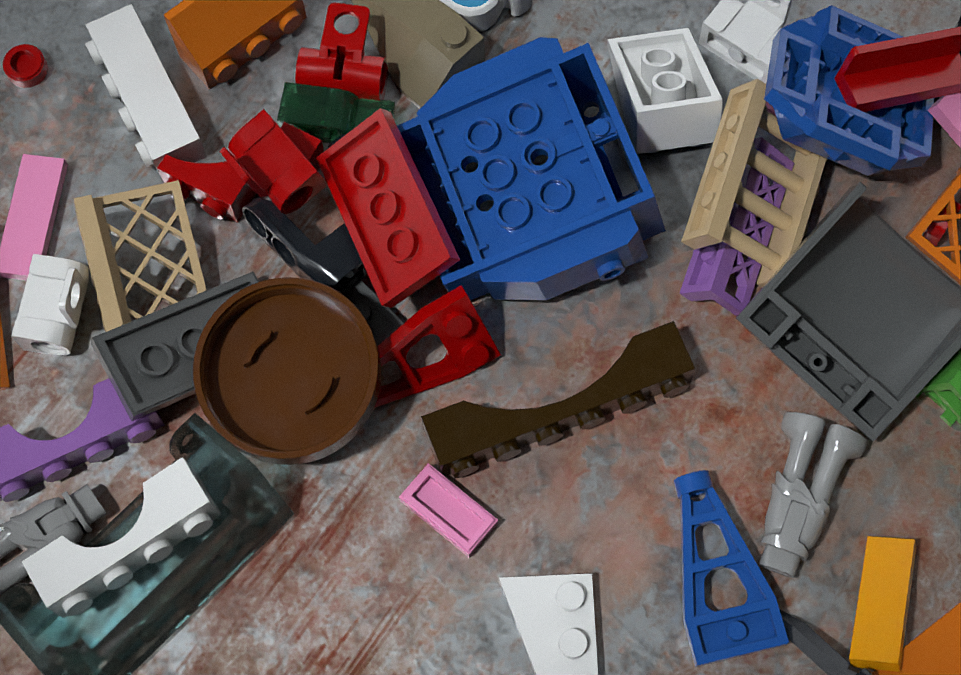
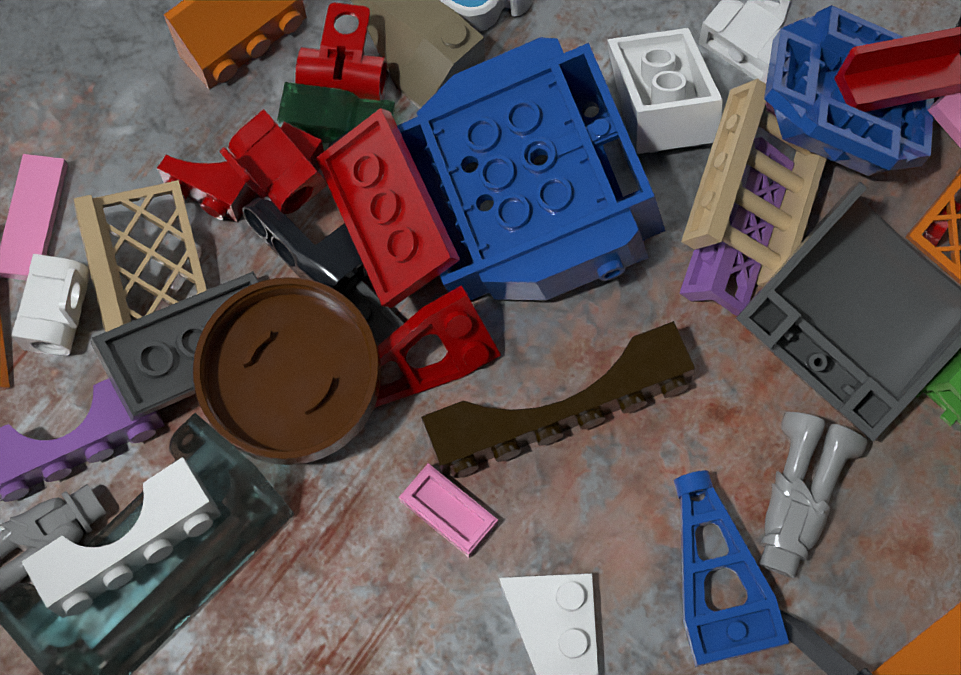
(25, 66): red tile -> none
(144, 87): white brick -> none
(883, 604): light orange tile -> none

